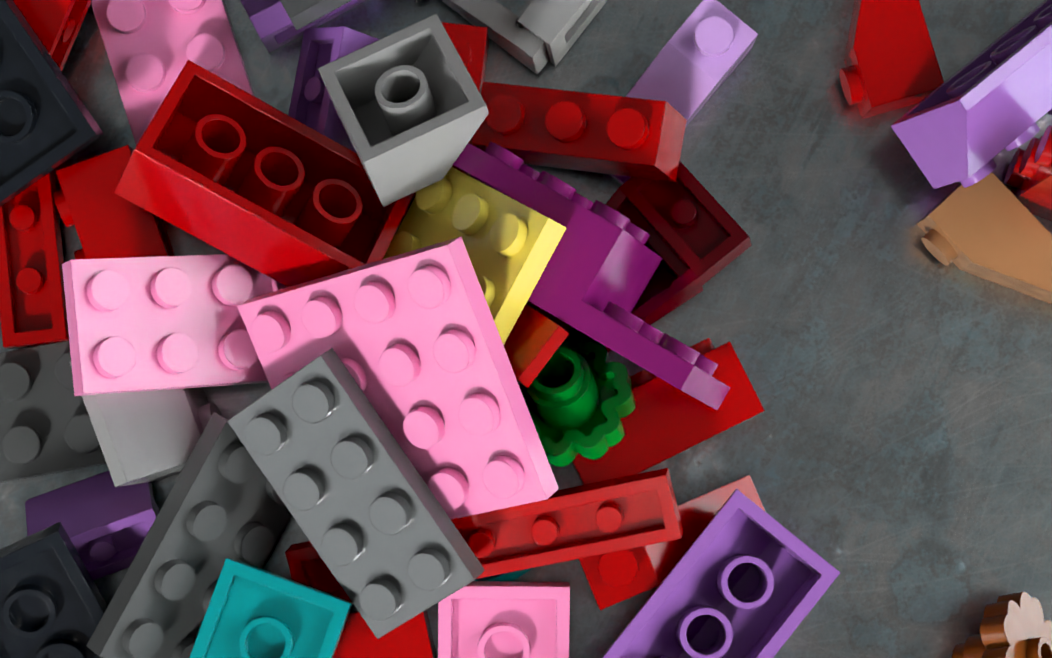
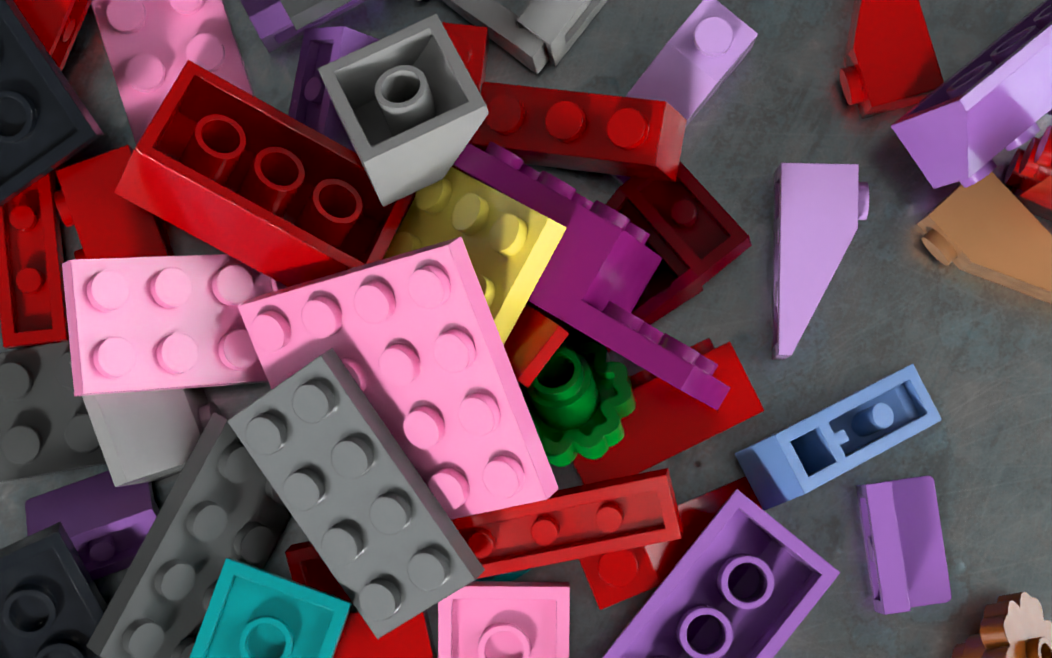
(812, 228): none -> lavender slope
(837, 438): none -> medium blue slope
(903, 544): none -> medium lavender panel

